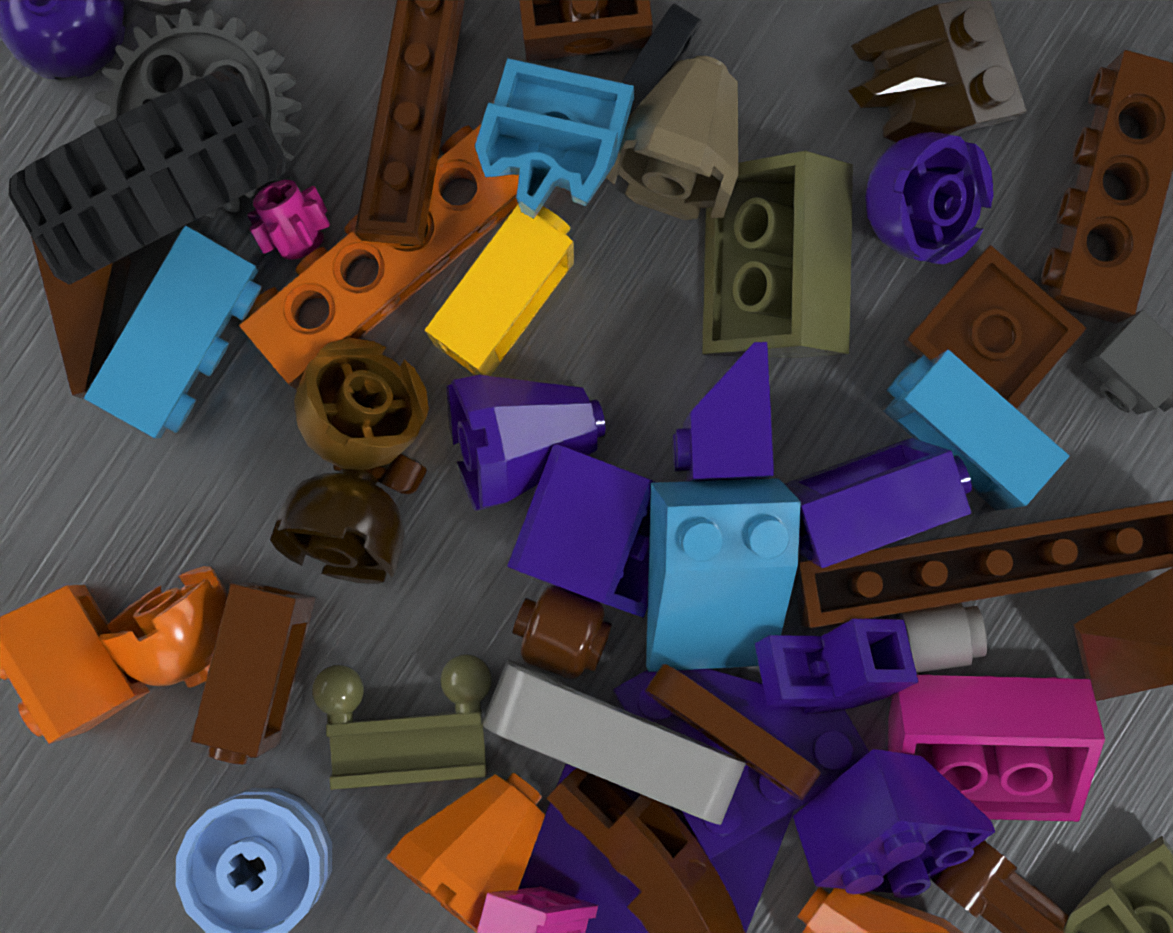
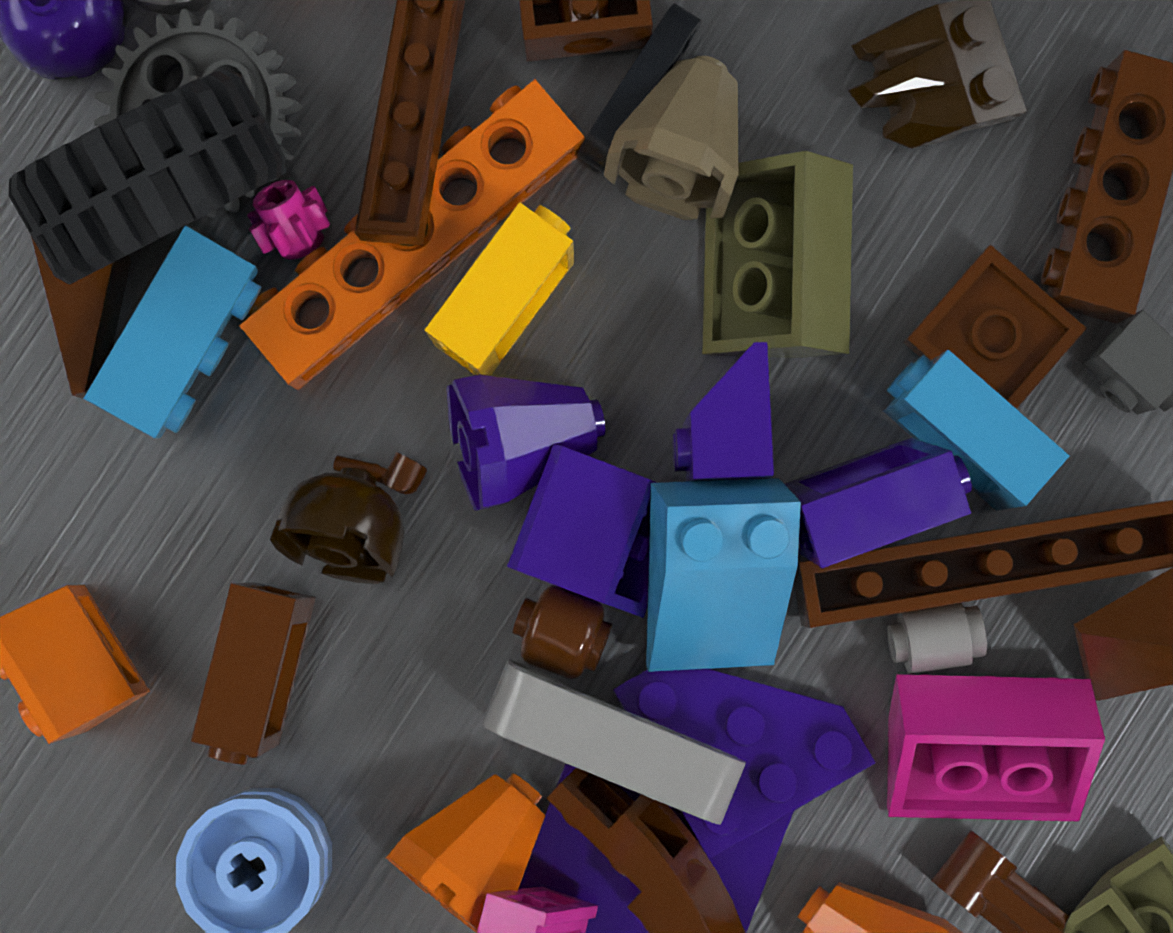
(171, 632): orange cylinder -> none
(359, 405): pearl gold cylinder -> none
(405, 747): olive gear -> none
(553, 132): dark azure plate -> none
(732, 732): reddish brown beam -> none
(837, 670): dark purple brick -> none
(888, 827): dark purple slope -> none
(929, 196): dark purple cylinder -> none

